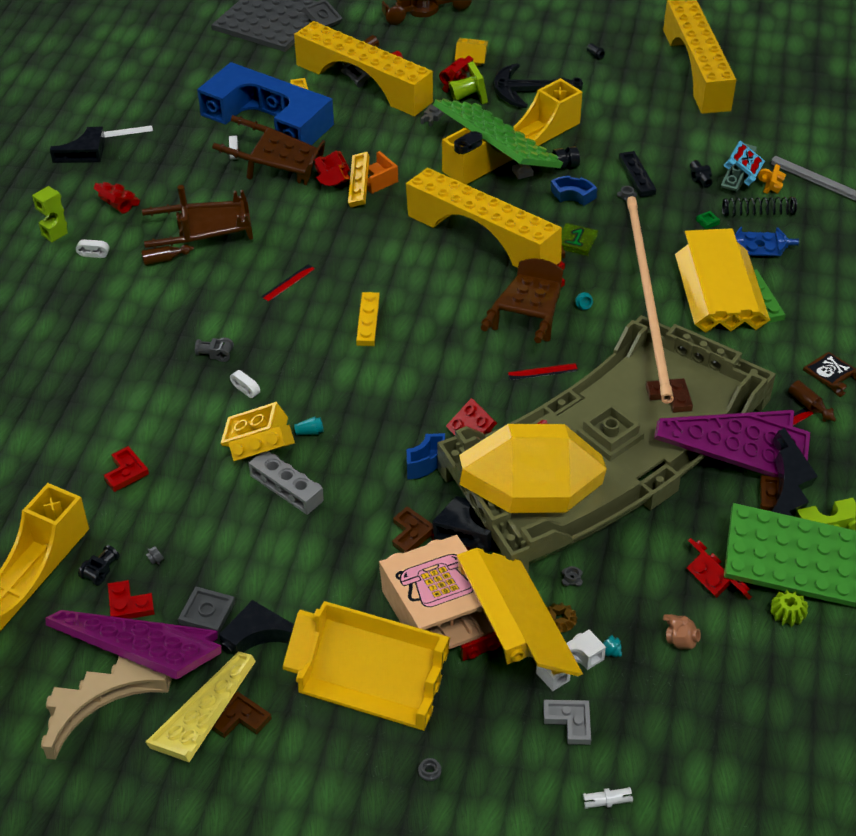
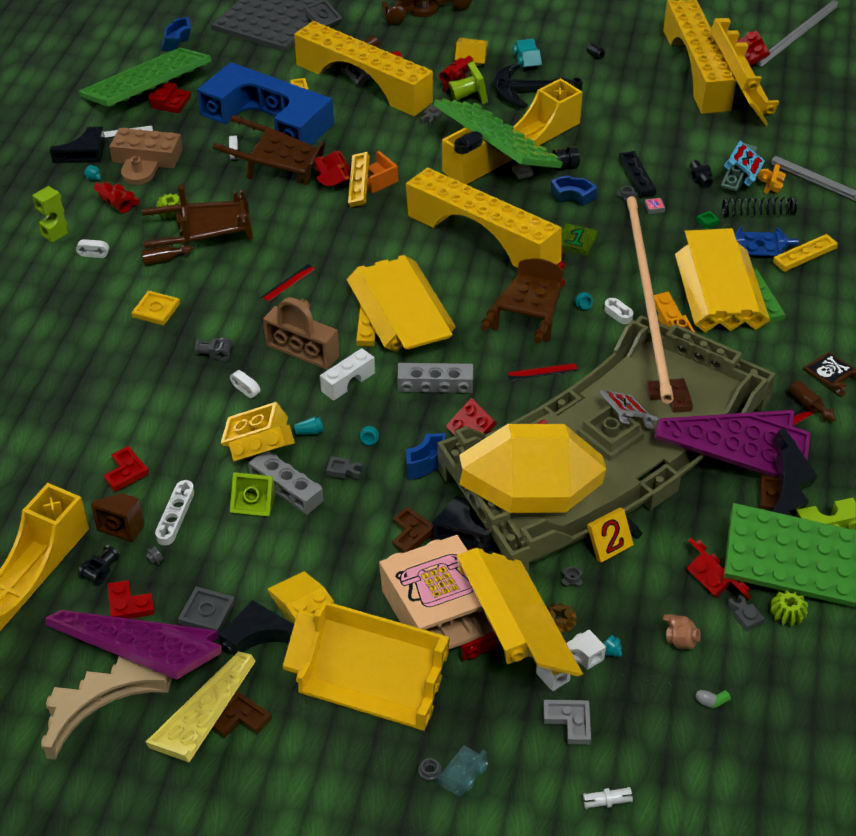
(92, 173): none -> teal plate
(119, 516): none -> reddish brown slope
(144, 76): none -> bright green plate
(144, 152): none -> medium nougat brick
(155, 308): none -> yellow tile
(169, 98): none -> red plate
(171, 200): none -> lime gear
(176, 33): none -> blue brick
(177, 512): none -> white beam
(252, 494): none -> lime slope
(294, 332): none -> medium nougat brick
(297, 594): none -> yellow slope
(335, 380): none -> white arch
(342, 467): none -> dark grey plate
(369, 435): none -> teal plate
(401, 304): none -> yellow panel
(435, 377): none -> light grey brick
(462, 770): none -> clear light blue bracket
(527, 53): none -> teal brick
(610, 534): none -> yellow tile
(618, 310): none -> white beam
(628, 406): none -> light grey flag
(634, 529): none -> black tile
(654, 206): none -> tile
(669, 312): none -> light orange slope
(712, 700): none -> arm
(735, 56): none -> yellow panel
(745, 614): none -> dark grey plate
(757, 49): none -> red plate
(798, 32): none -> light grey axle
(805, 252): none -> yellow plate

